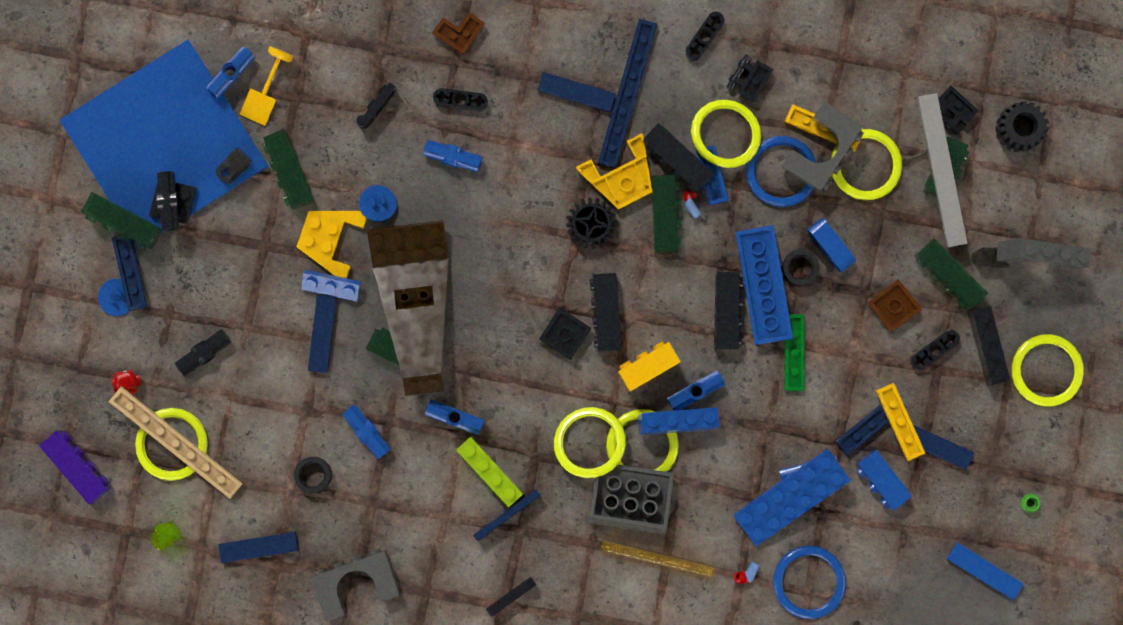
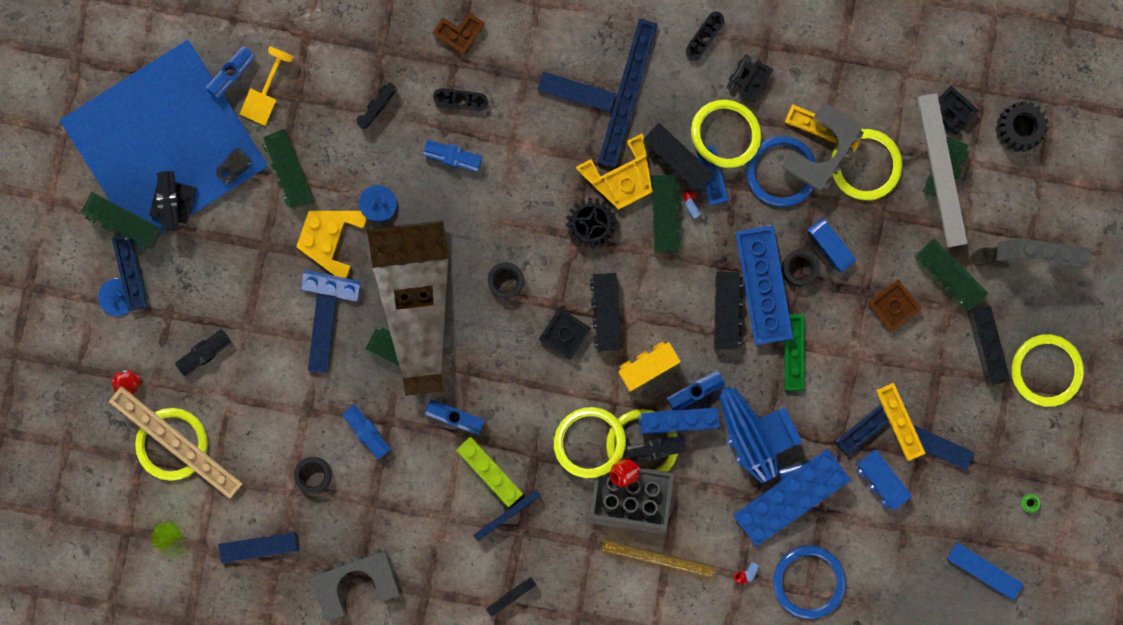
(75, 466): dark purple brick -> none
(509, 266): none -> black tyre
(624, 473): none -> red head
(657, 448): none -> black piece
(755, 438): none -> blue piece
(943, 337): black beam -> none

